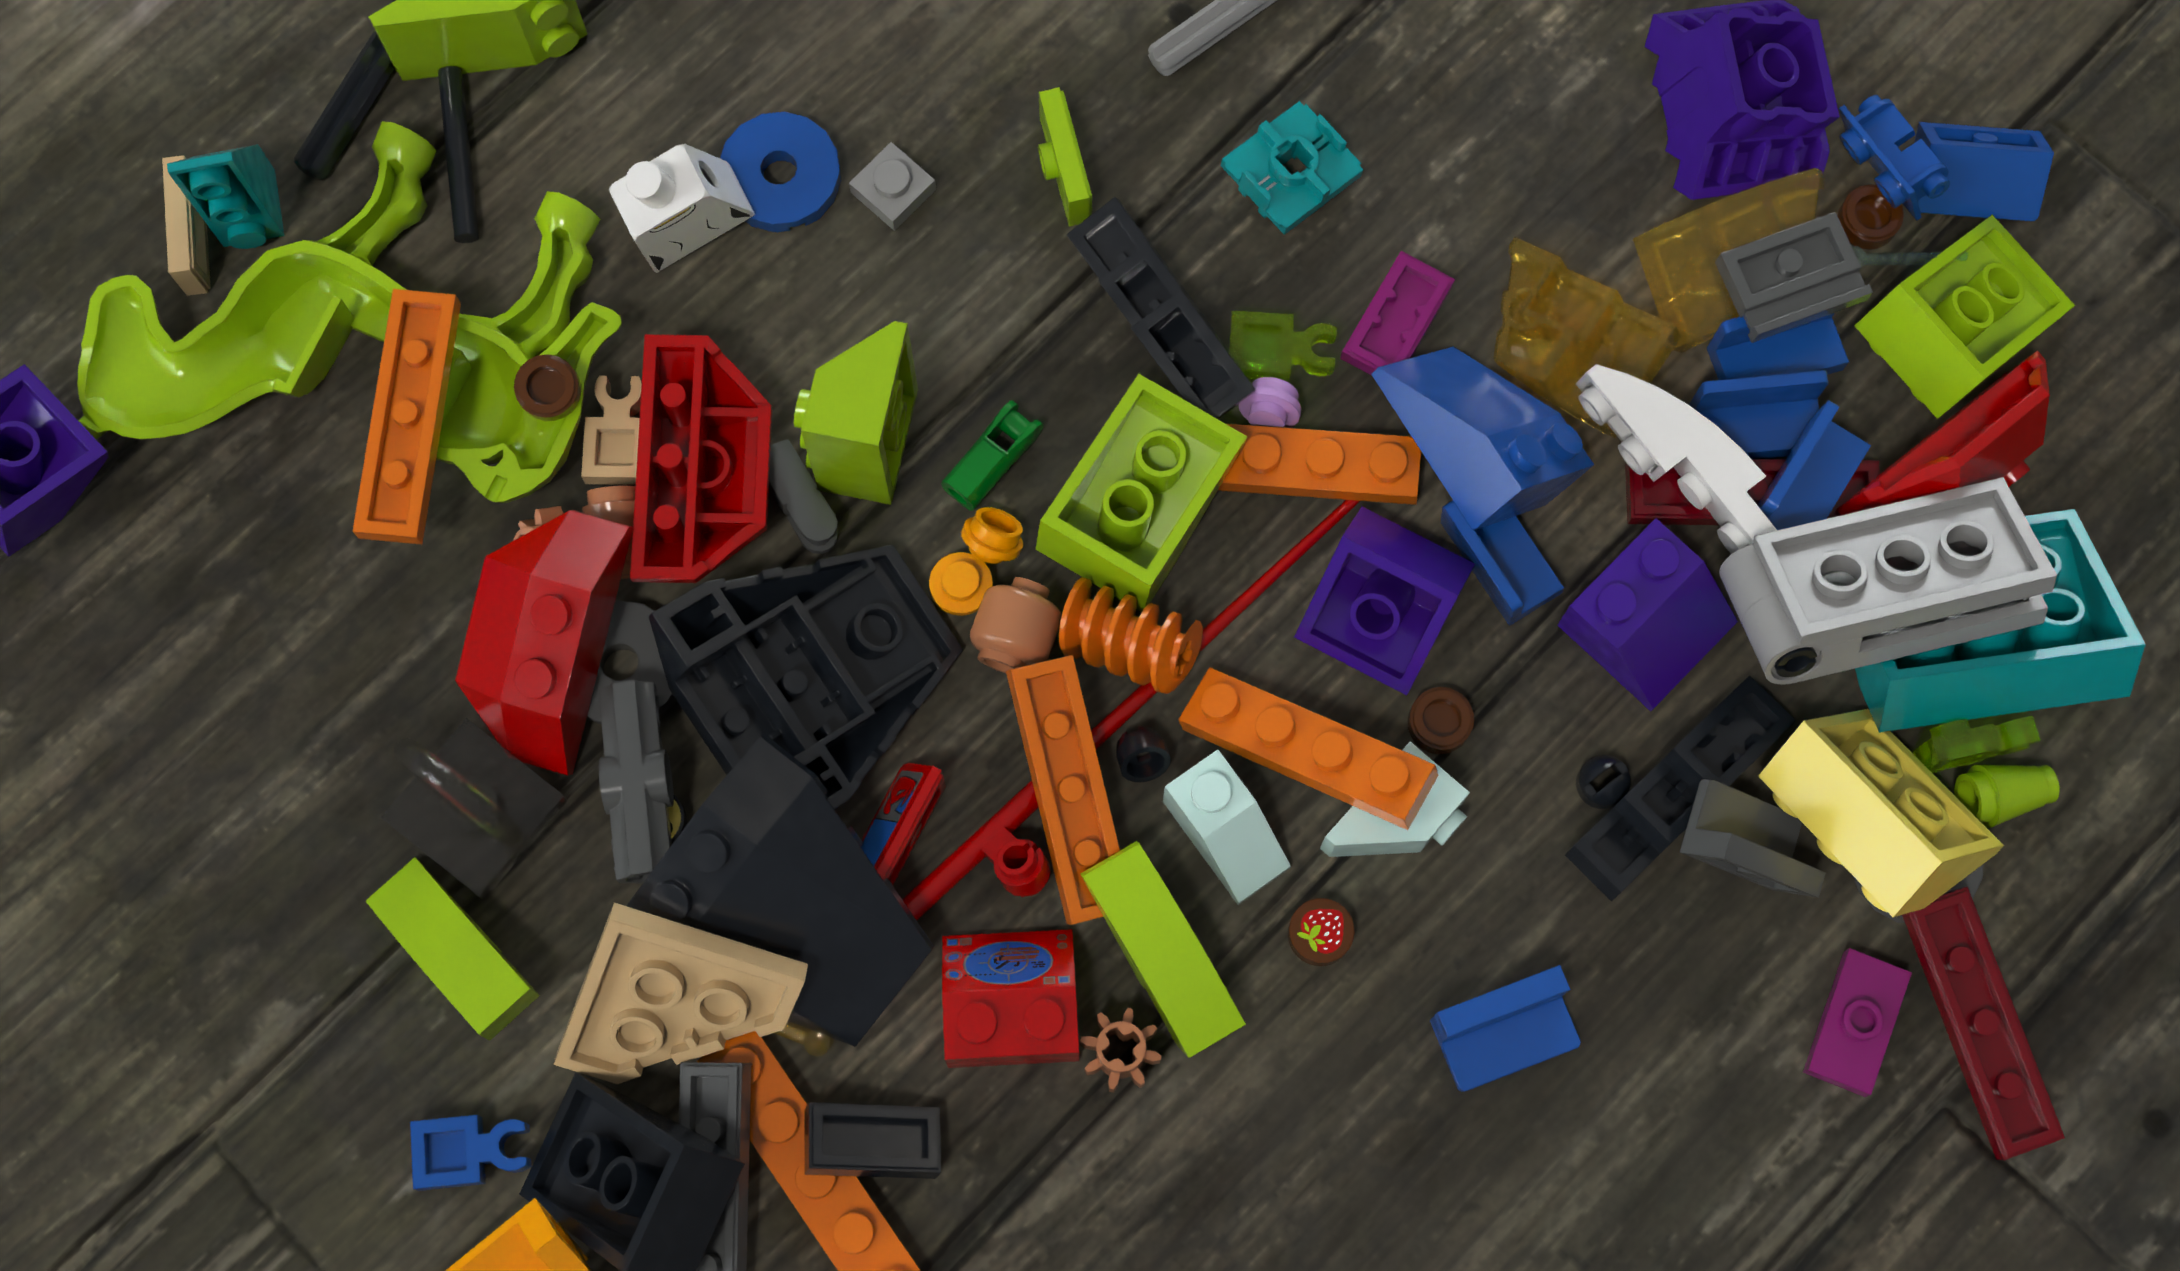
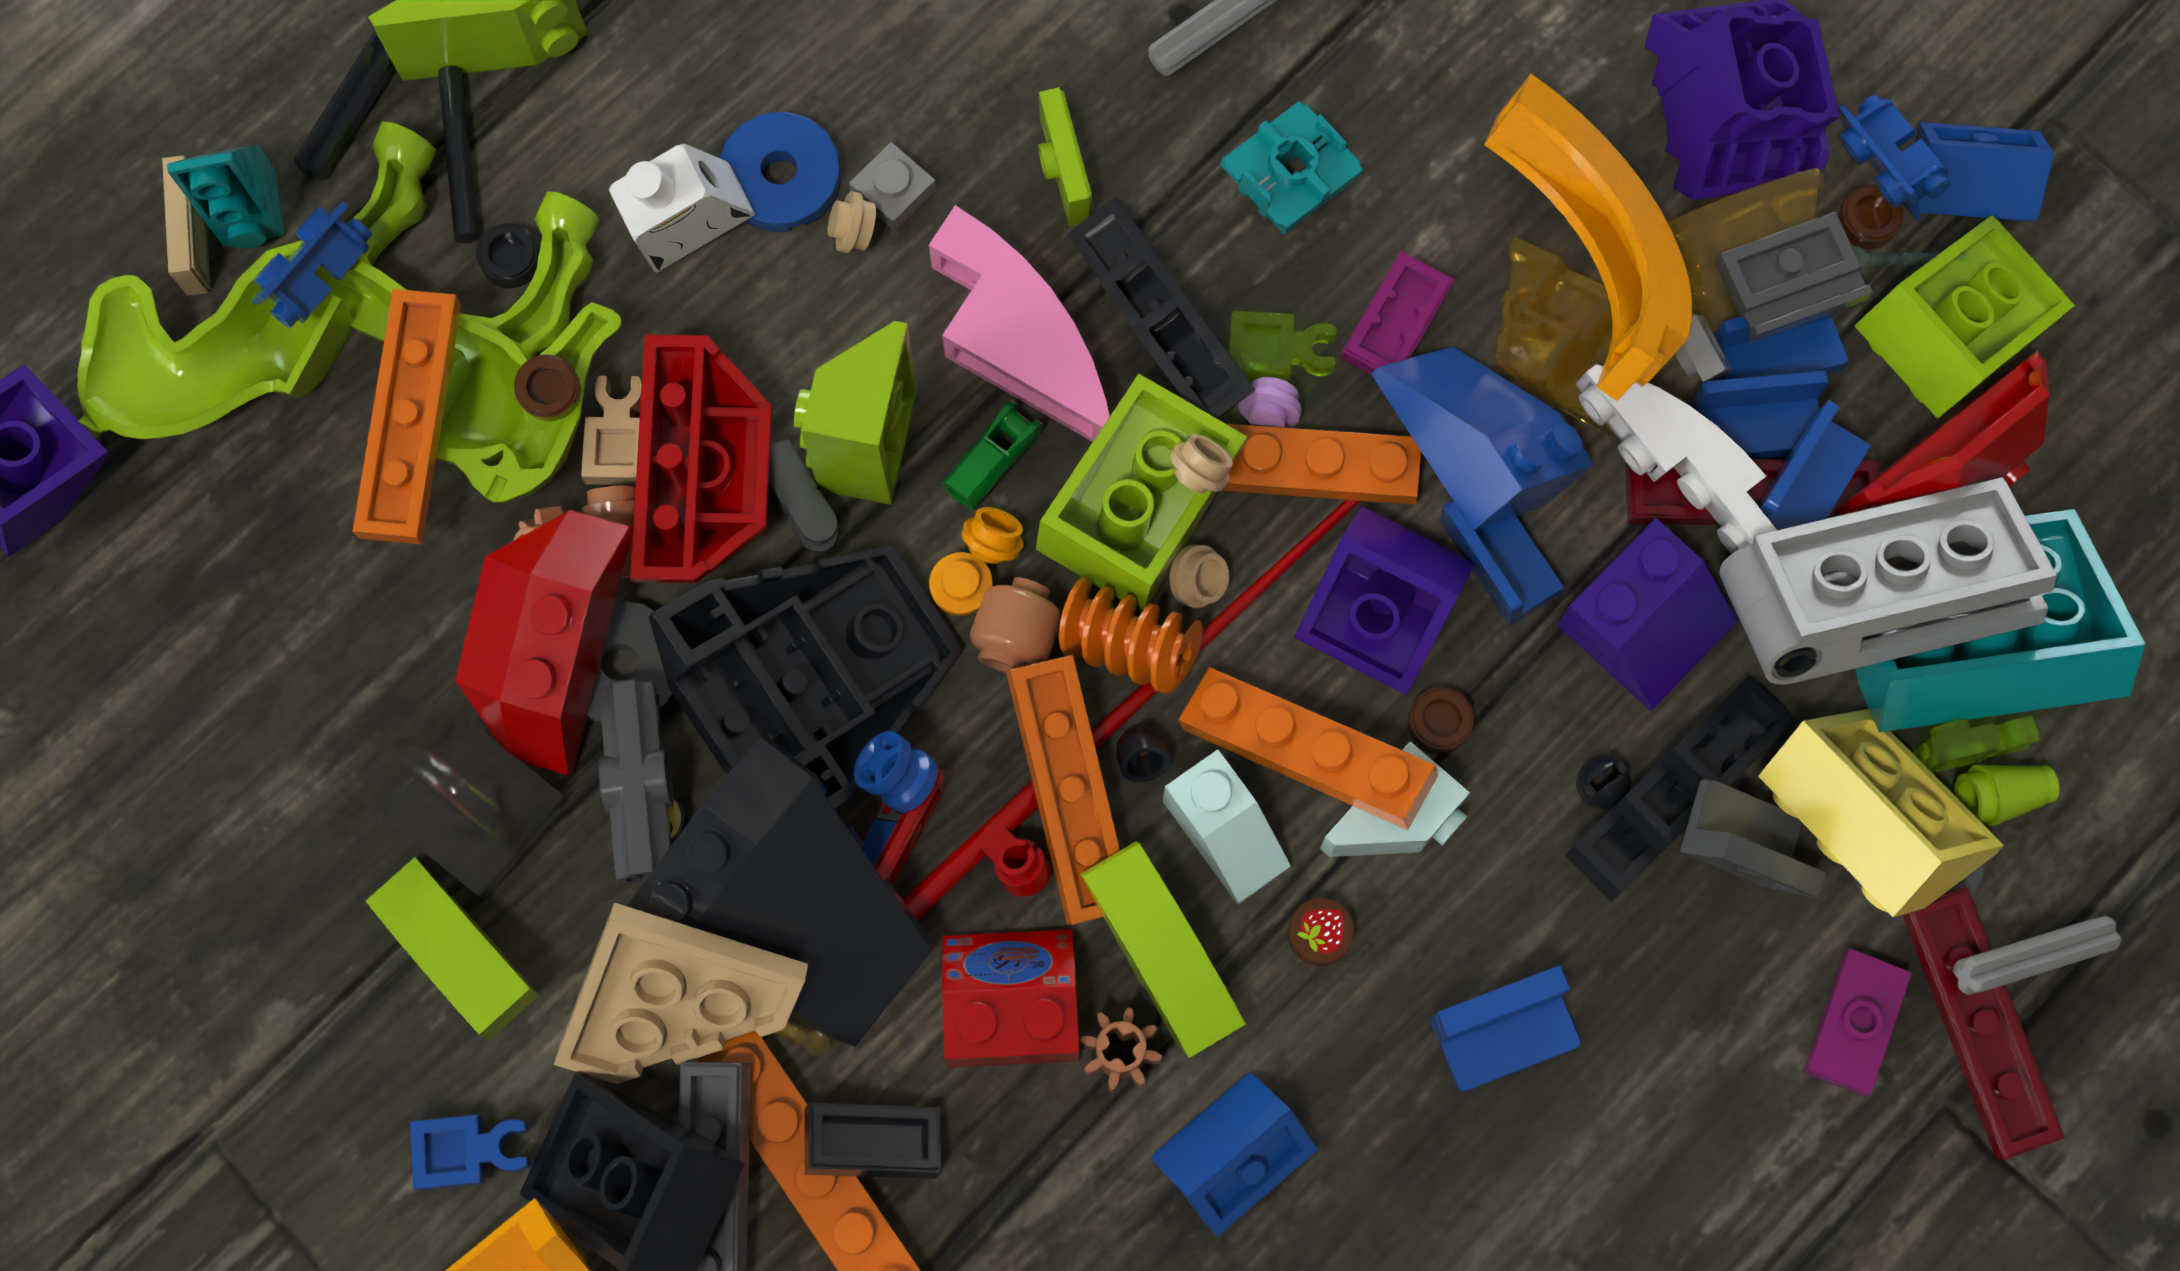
(292, 280): none -> blue hinge
(508, 255): none -> black tile
(852, 222): none -> tan plate
(895, 772): none -> blue wheel
(1016, 327): none -> bright pink slope
(1198, 576): none -> tan plate
(1201, 464): none -> tan plate
(1235, 1152): none -> blue panel
(1614, 220): none -> light orange arch
(1703, 353): none -> light grey plate
(2036, 955): none -> light grey axle

